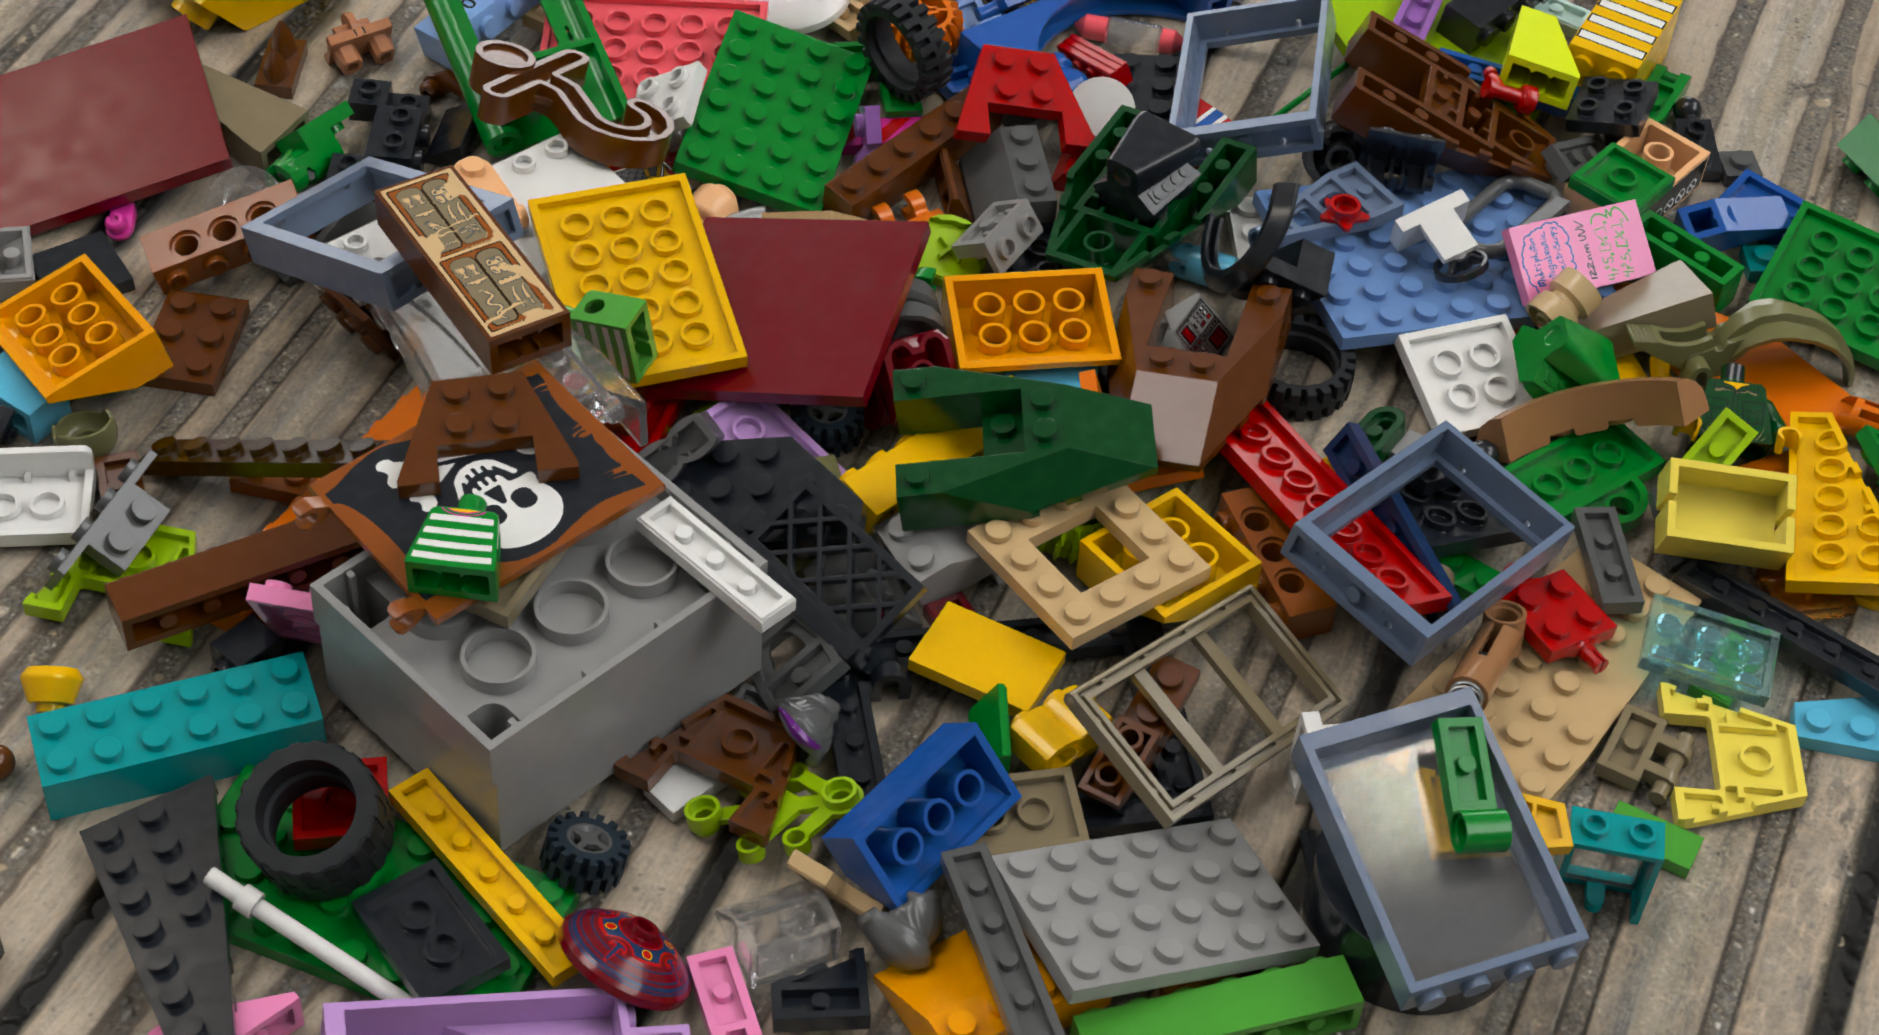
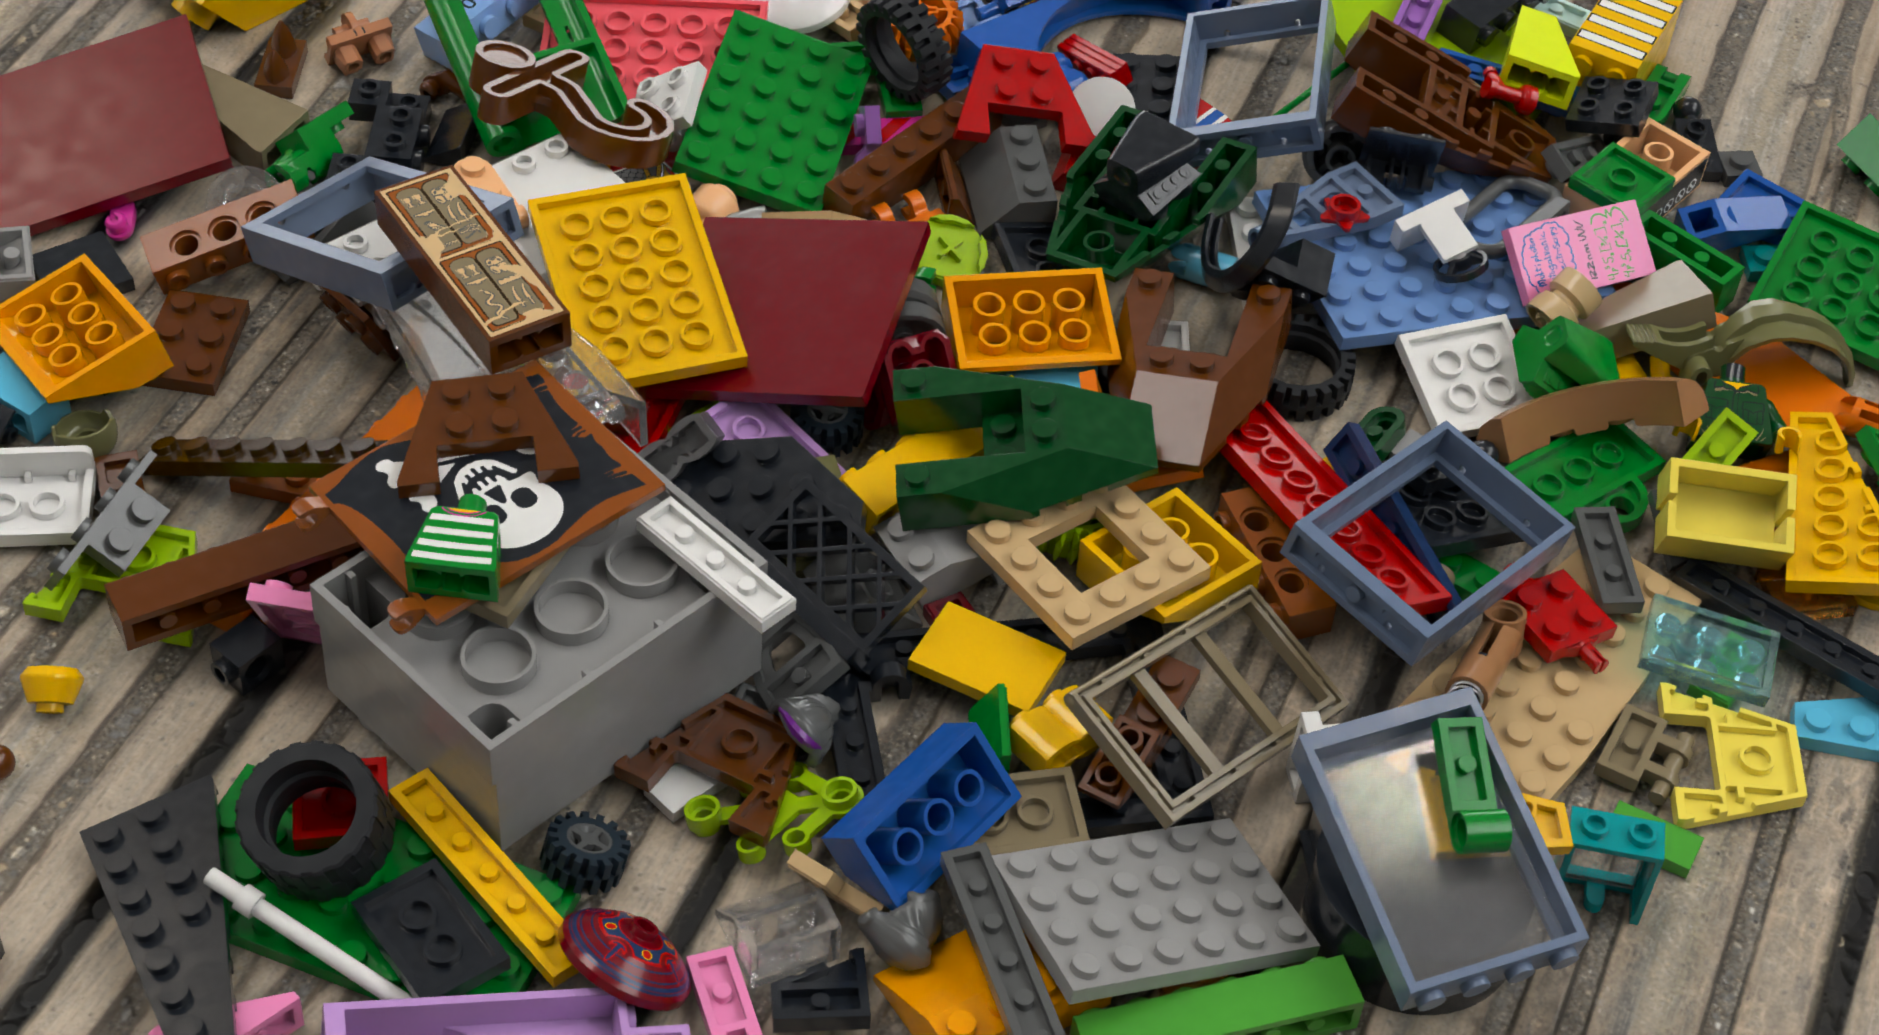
(172, 734): teal brick -> none
(619, 329): bright green torso -> none
(1000, 234): light grey bracket -> none
(1129, 34): piece -> none
(1199, 326): slope -> none

